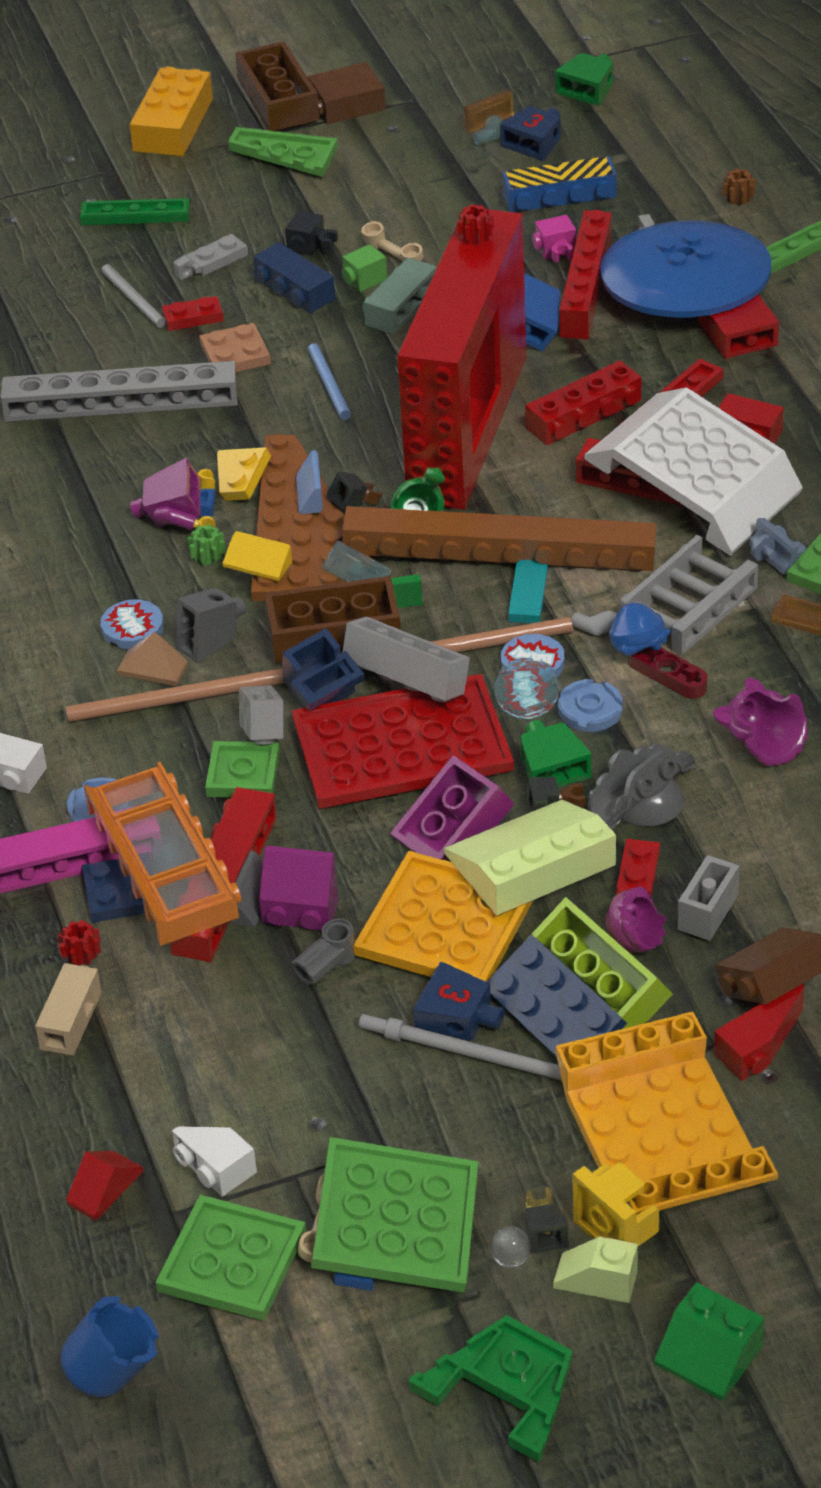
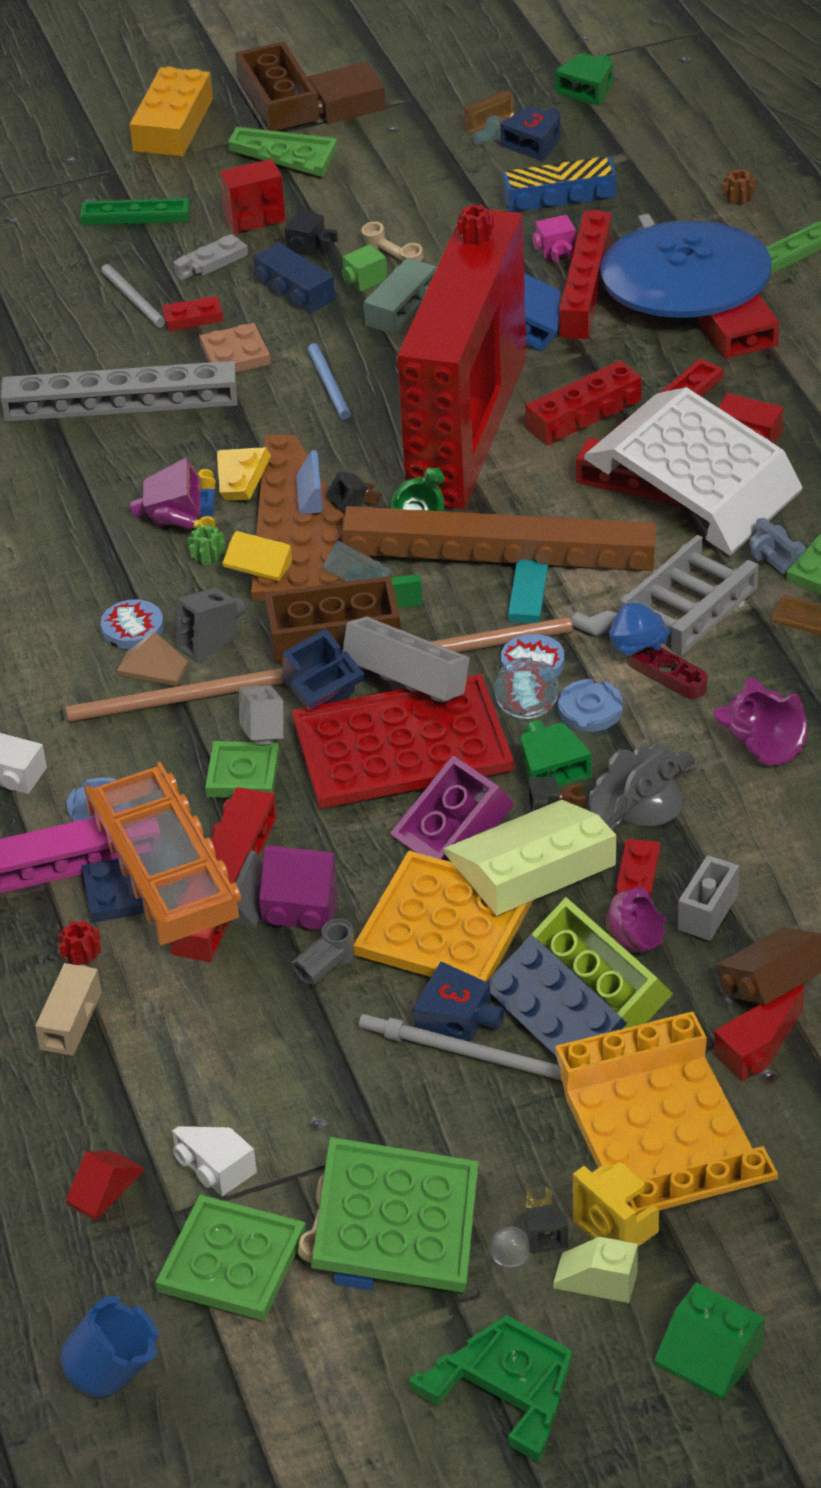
(252, 196): none -> red brick

